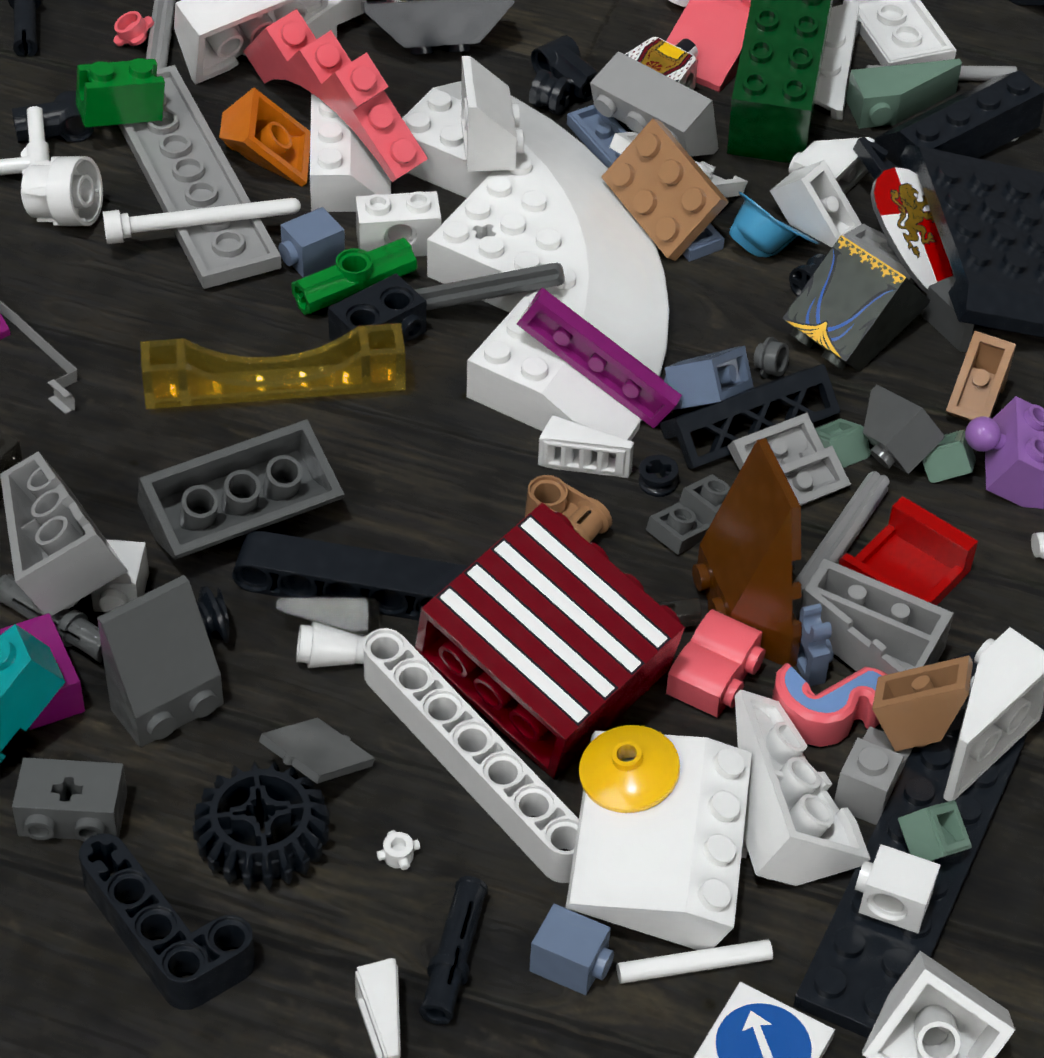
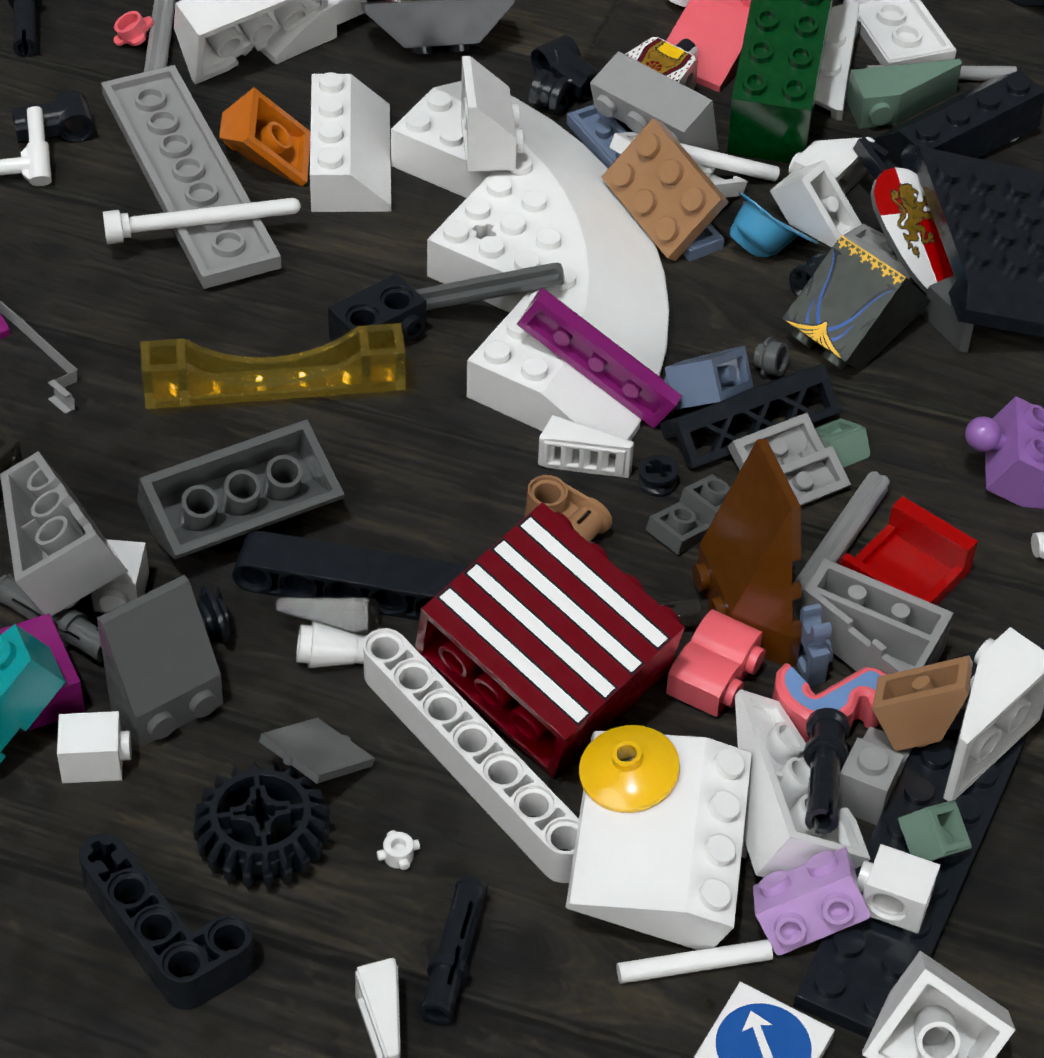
(63, 191): white piece -> none
(69, 799): dark grey brick -> none
(92, 747): none -> white brick
(119, 92): green brick -> none
(311, 242): sand blue brick -> none
(348, 87): coral arch -> none
(353, 273): green piece -> none
(397, 216): white brick -> none
(571, 950): sand blue brick -> none
(732, 163): none -> white bar
(809, 901): none -> lavender bracket
(825, 756): none -> black pin
(899, 430): dark grey slope -> none
(950, 458): sand green slope -> none
(981, 377): medium nougat slope -> none

